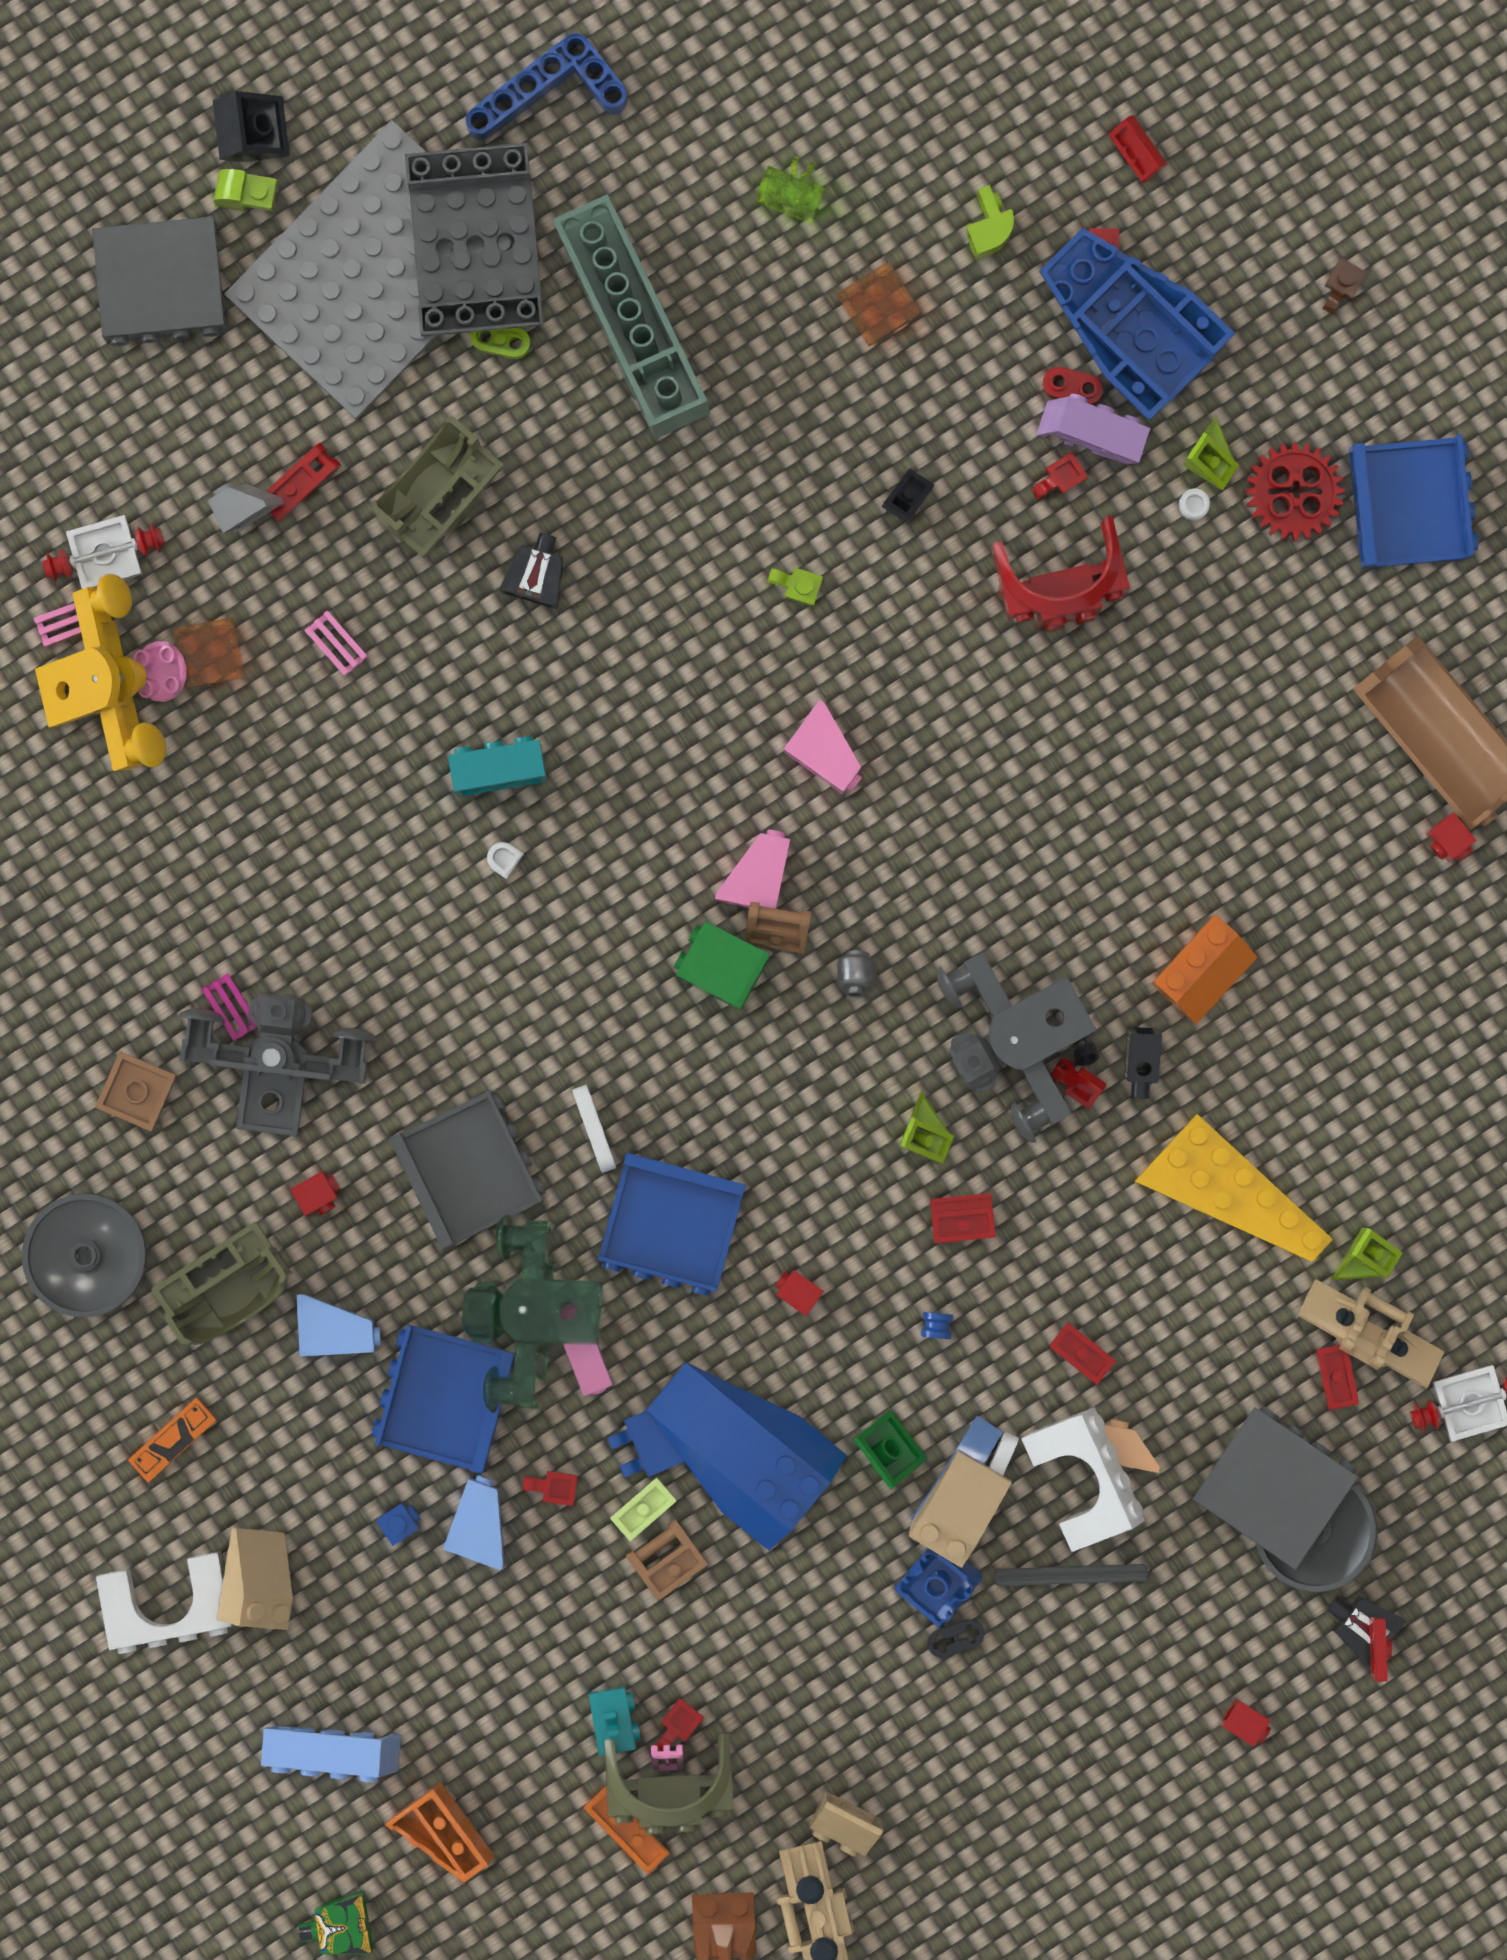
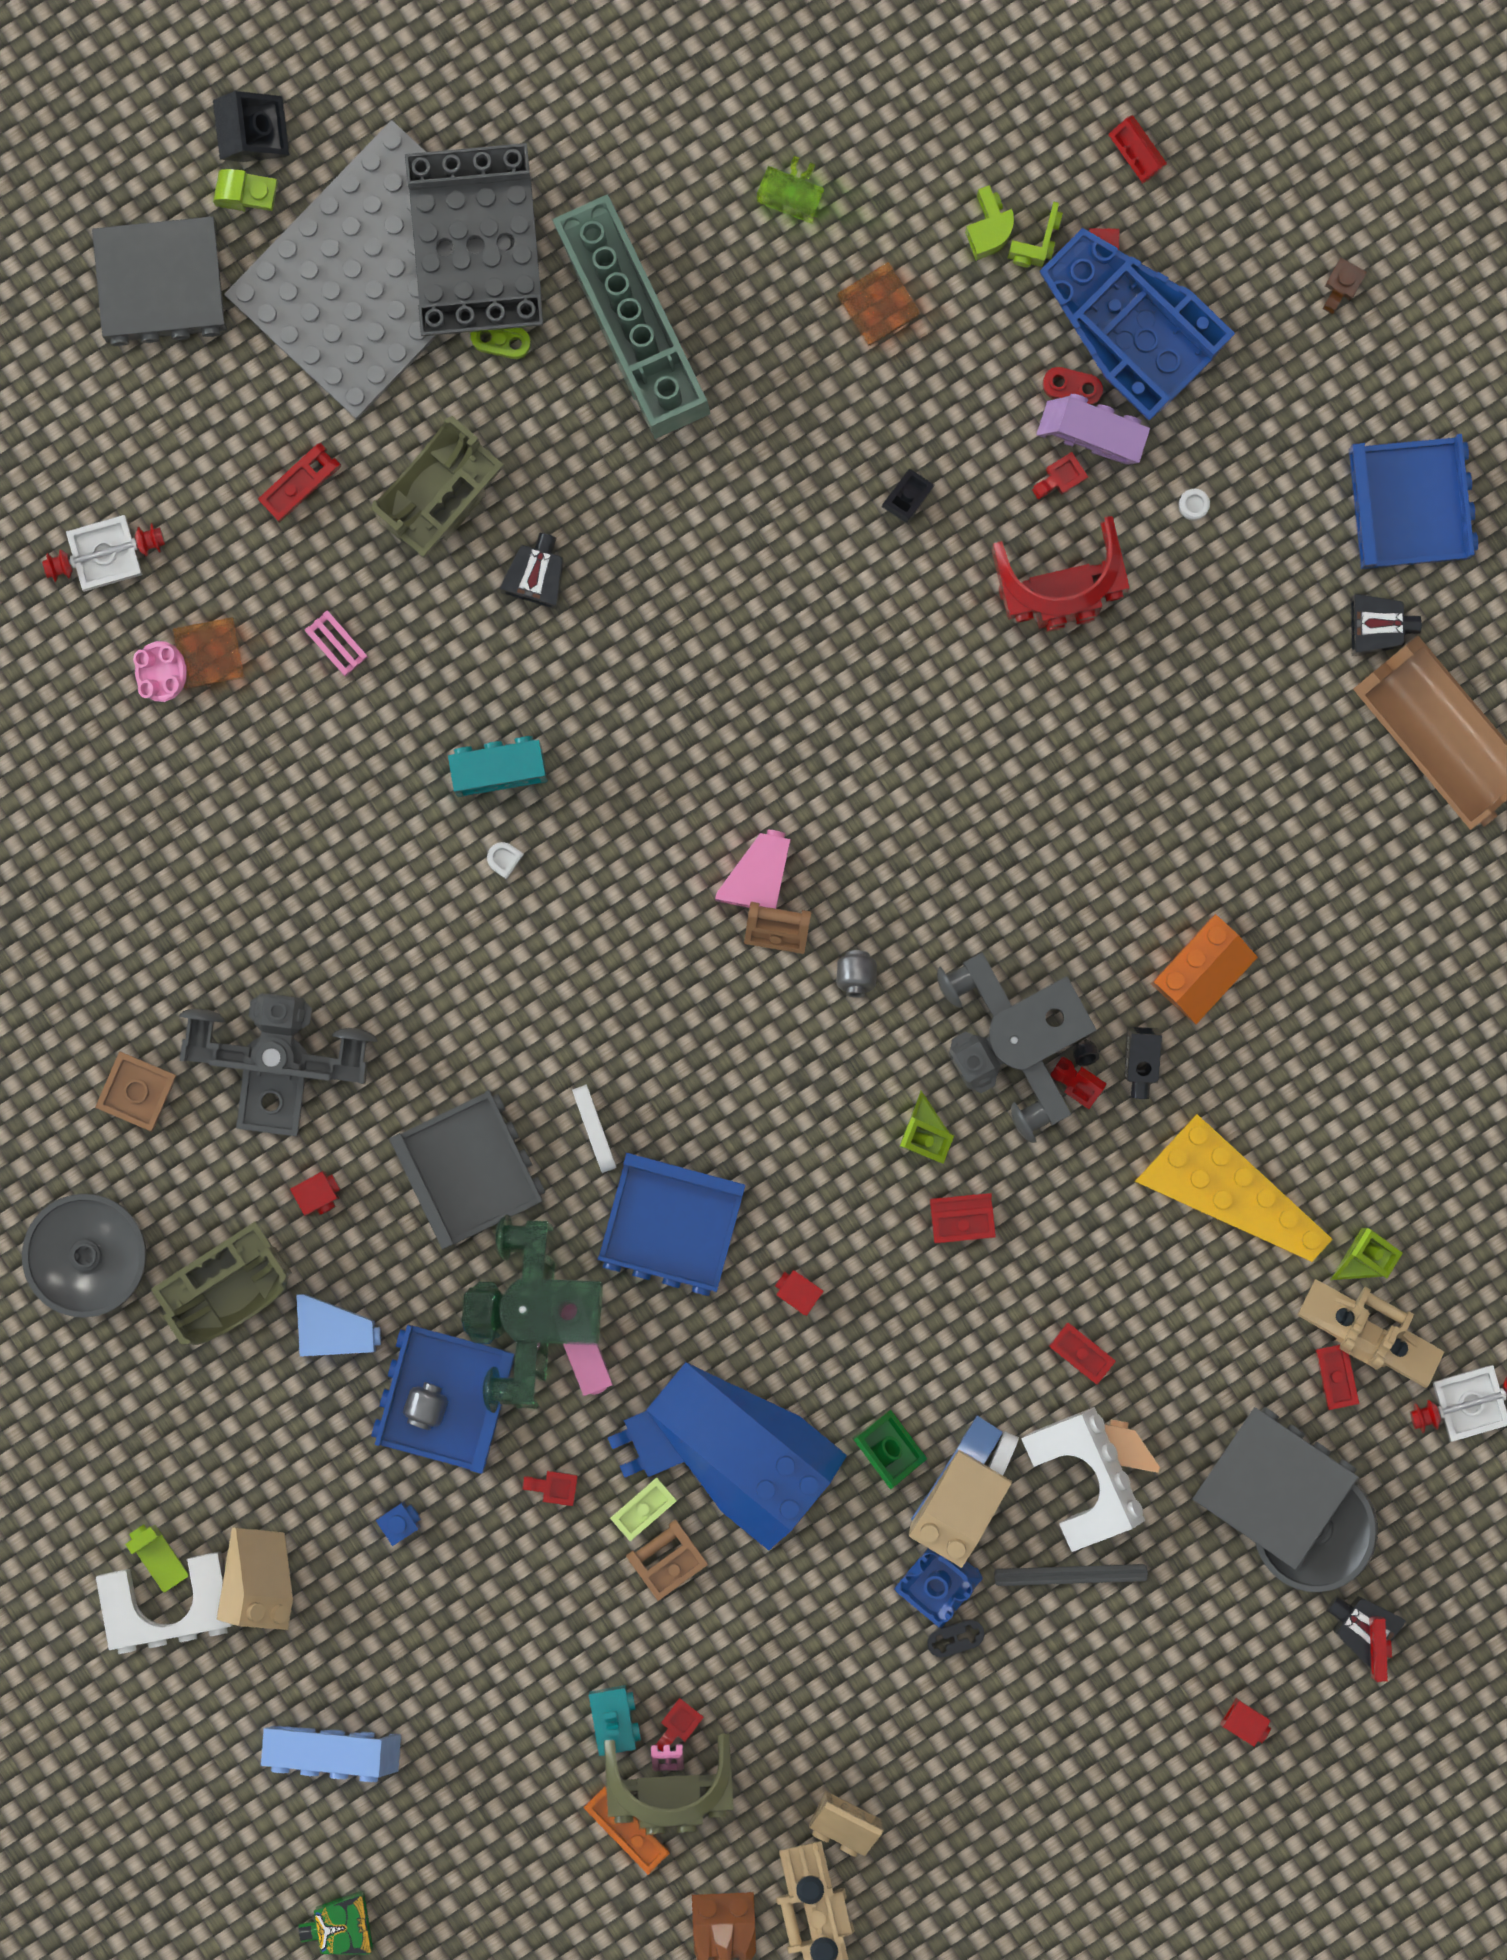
(58, 625): bright pink tile -> none
(103, 679): yellow piece -> none
(157, 1556): none -> lime bracket
(172, 1439): orange tile -> none
(218, 986): dark pink tile -> none
(241, 505): light grey slope -> none
(425, 1406): none -> flat silver head
(443, 1832): orange wedge -> none
(478, 1524): light blue slope -> none
(547, 82): blue beam -> none
(721, 965): green slope -> none
(800, 586): lime plate -> none
(824, 750): bright pink slope -> none
(937, 1325): blue wheel -> none
(1027, 254): none -> lime bracket
(1212, 457): lime slope -> none
(1293, 464): red gear -> none
(1379, 624): none -> torso
(1451, 839): red brick -> none

